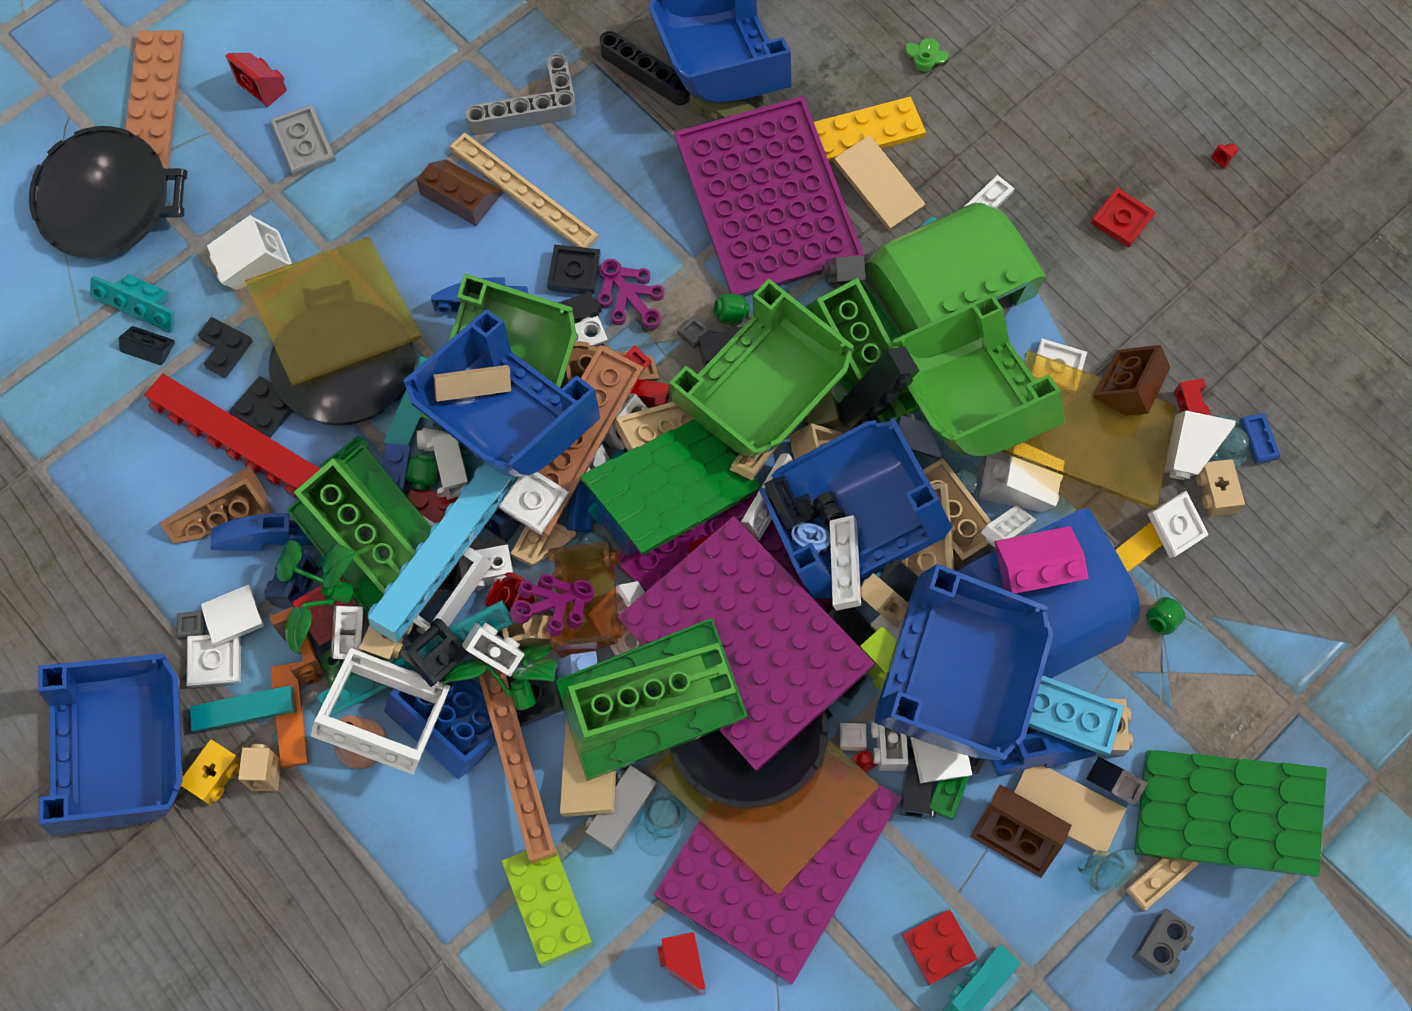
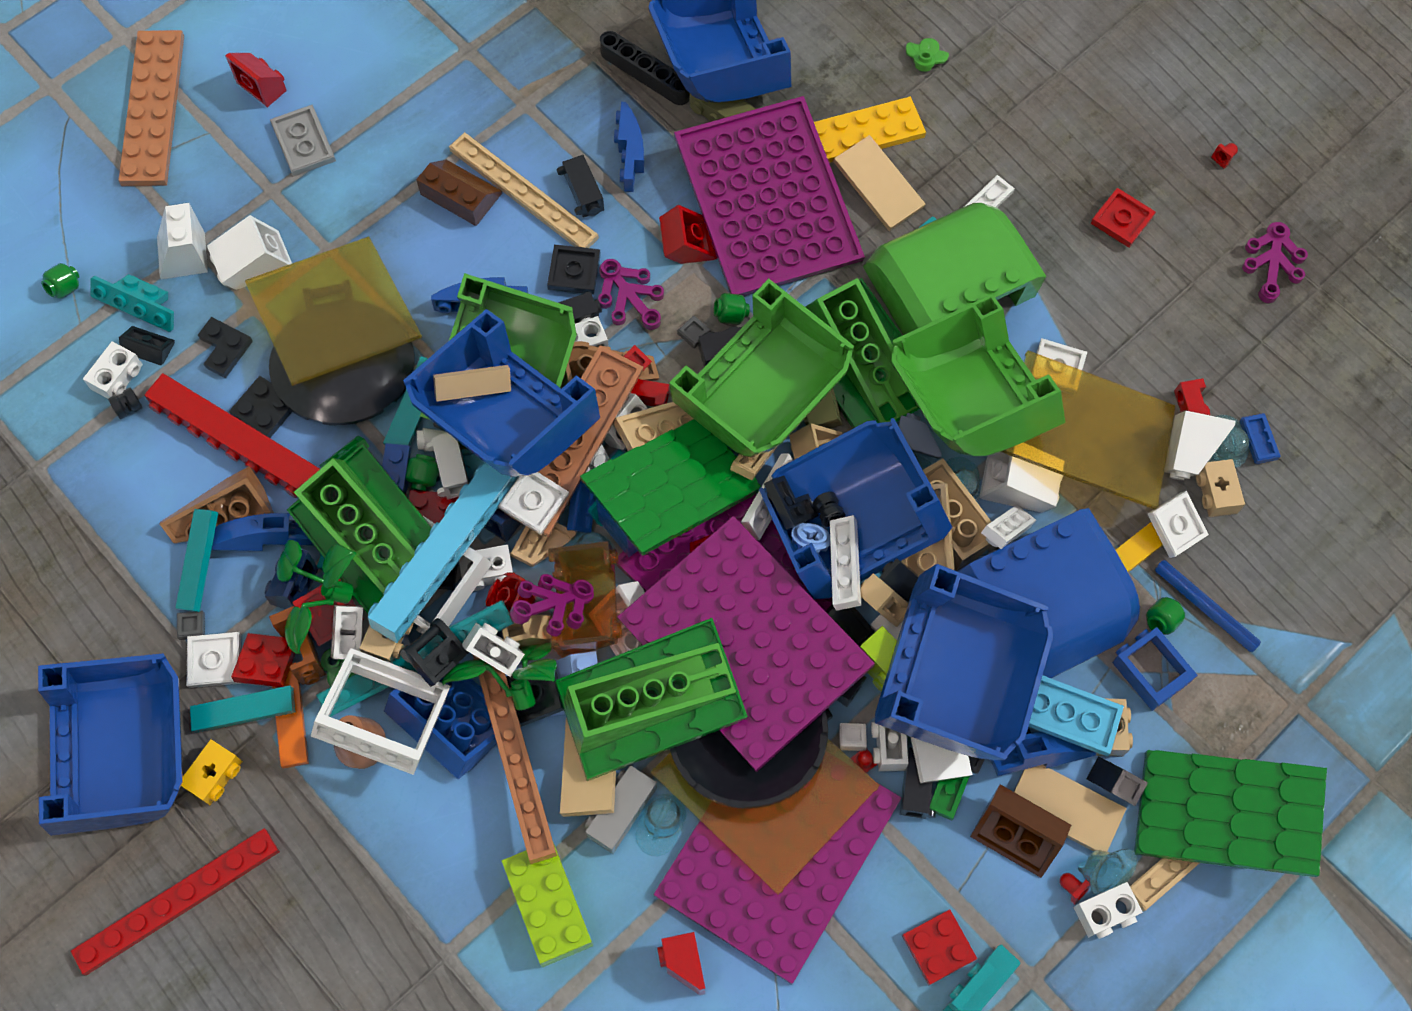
(60, 280): none -> green head
(102, 192): black dish -> none
(108, 368): none -> white brick
(119, 403): none -> black wheel
(174, 902): none -> red plate
(181, 243): none -> white slope
(196, 560): none -> teal tile
(232, 615): white slope -> none
(259, 768): tan brick -> none
(263, 661): none -> red plate
(506, 113): light grey beam -> none
(582, 186): none -> black brick
(630, 145): none -> blue slope
(685, 236): none -> red slope
(844, 269): dark grey brick -> none
(878, 387): black brick -> none
(1040, 560): dark pink slope -> none
(1074, 886): none -> red piece
(1106, 905): none -> white brick
(1133, 379): reddish brown slope -> none
(1136, 679): none -> blue window
(1158, 939): dark grey brick -> none
(1208, 606): none -> blue axle
(1275, 258): none -> magenta plant

